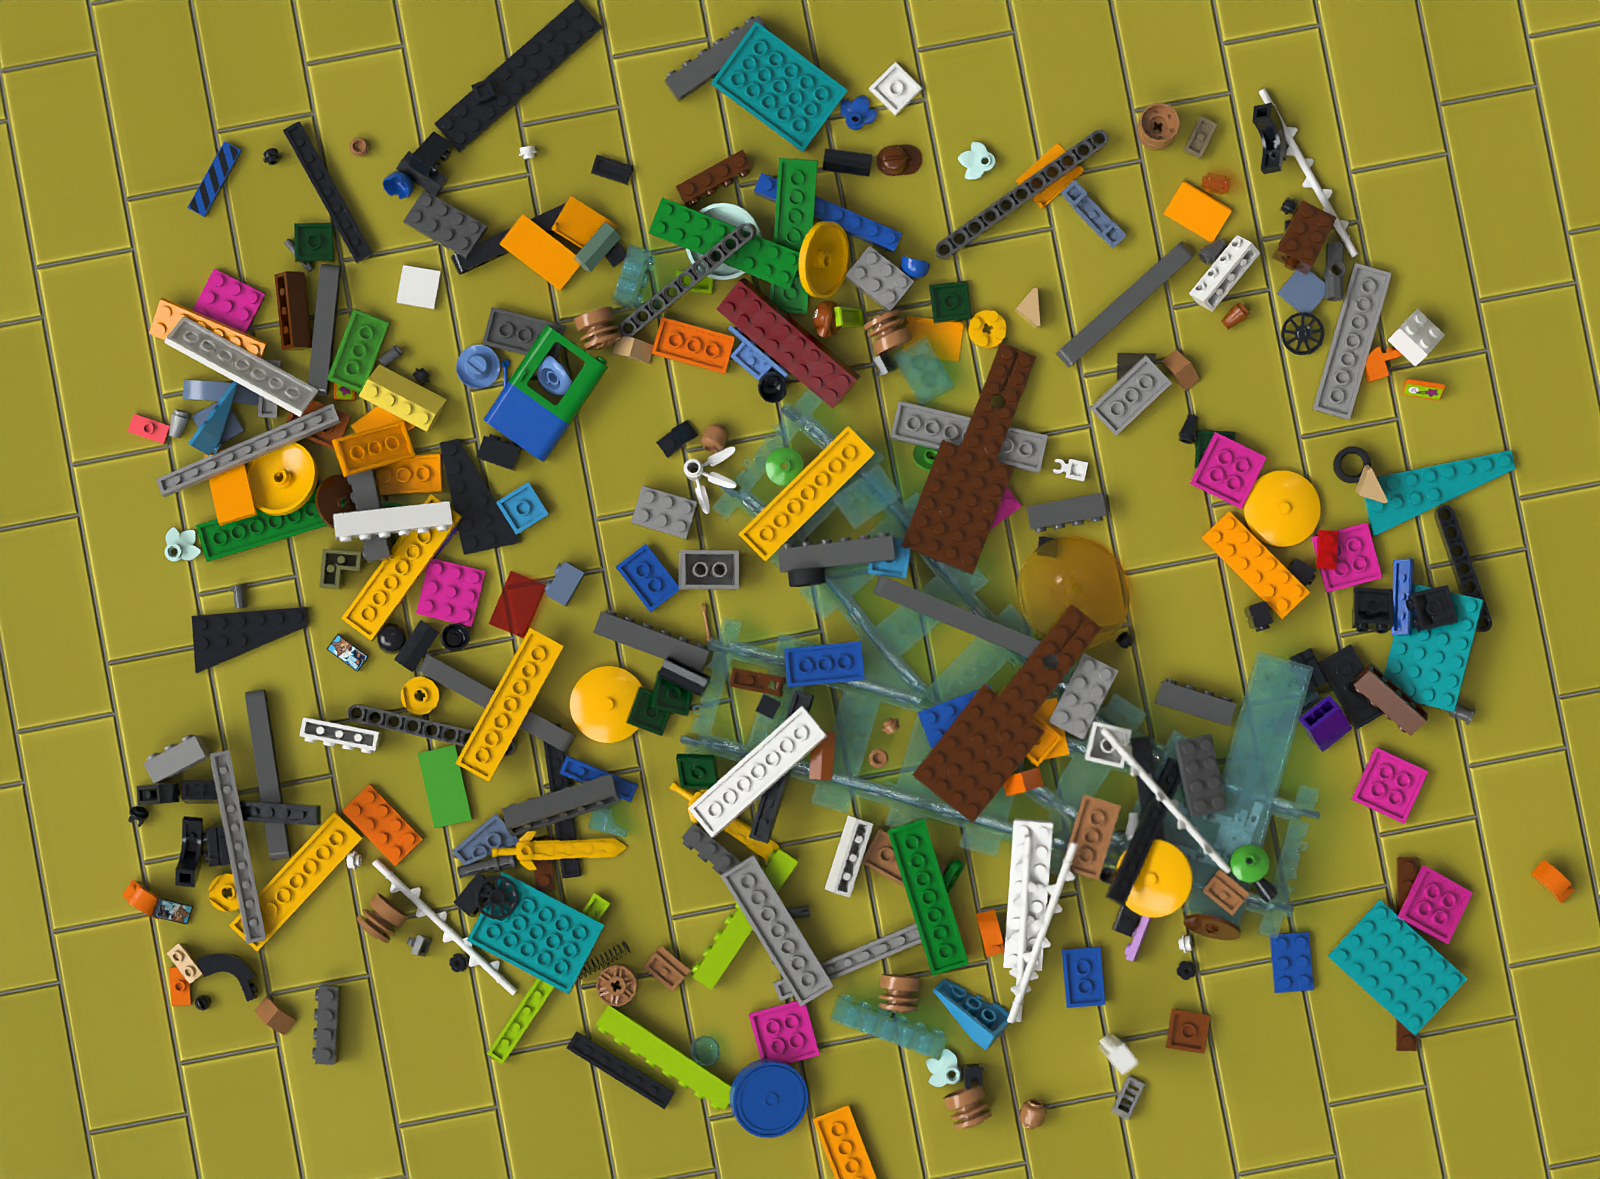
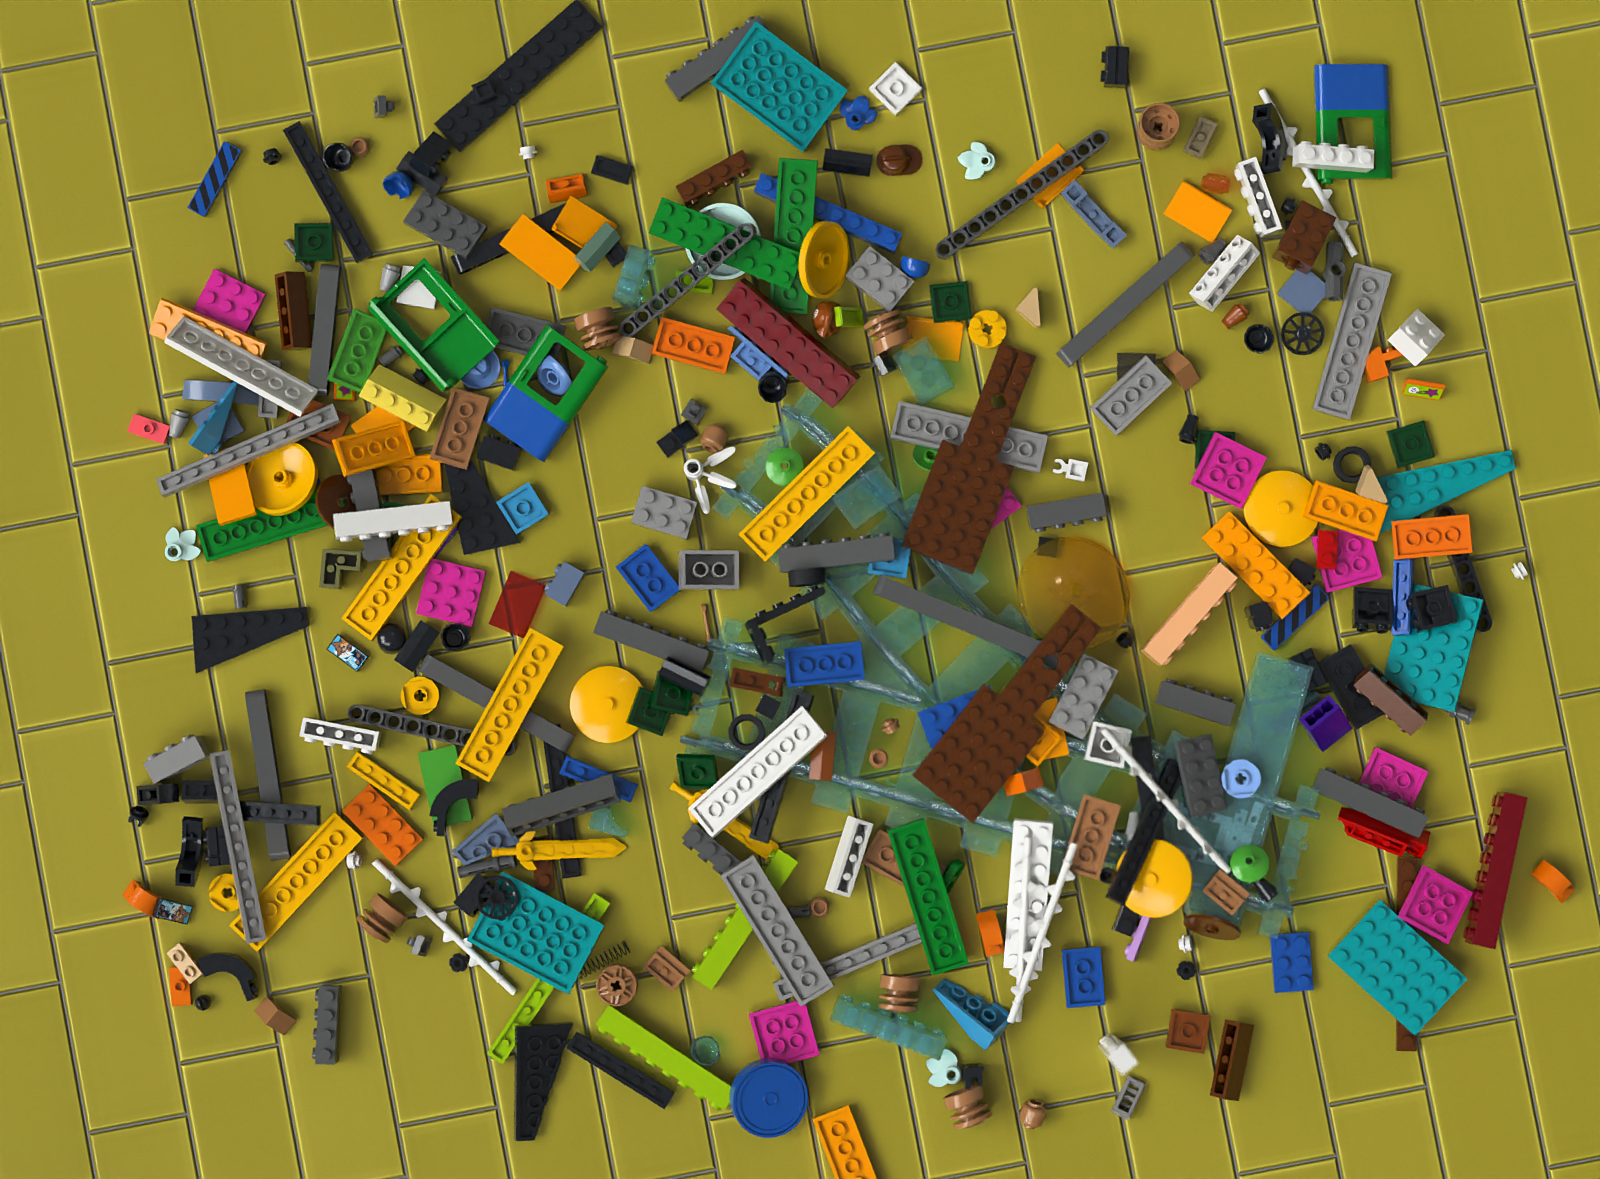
(338, 157): none -> black hair
(381, 107): none -> dark grey tile
(383, 780): none -> yellow tile
(389, 276): none -> light grey cone
(447, 796): none -> black arch
(454, 346): none -> green piece
(459, 428): none -> medium nougat plate
(536, 1065): none -> black wing
(564, 187): none -> orange slope
(694, 412): none -> dark grey tile
(746, 717): none -> black tyre
(758, 634): none -> black bracket
(819, 907): none -> medium nougat plate
(1115, 67): none -> black brick
(1188, 614): none -> light nougat brick
(1231, 1060): none -> reddish brown brick
(1249, 785): none -> light blue plate
(1258, 197): none -> white brick
(1258, 338): none -> black hair
(1284, 628): none -> tile
(1323, 451): none -> black plate
(1333, 158): none -> white brick
(1345, 510): none -> light orange tile
(1353, 93): none -> piece
(1369, 802): none -> dark grey brick
(1381, 834): none -> red wedge
(1410, 444): none -> dark green tile
(1432, 536): none -> orange plate
(1495, 869): none -> dark red brick
(1519, 570): none -> white plate

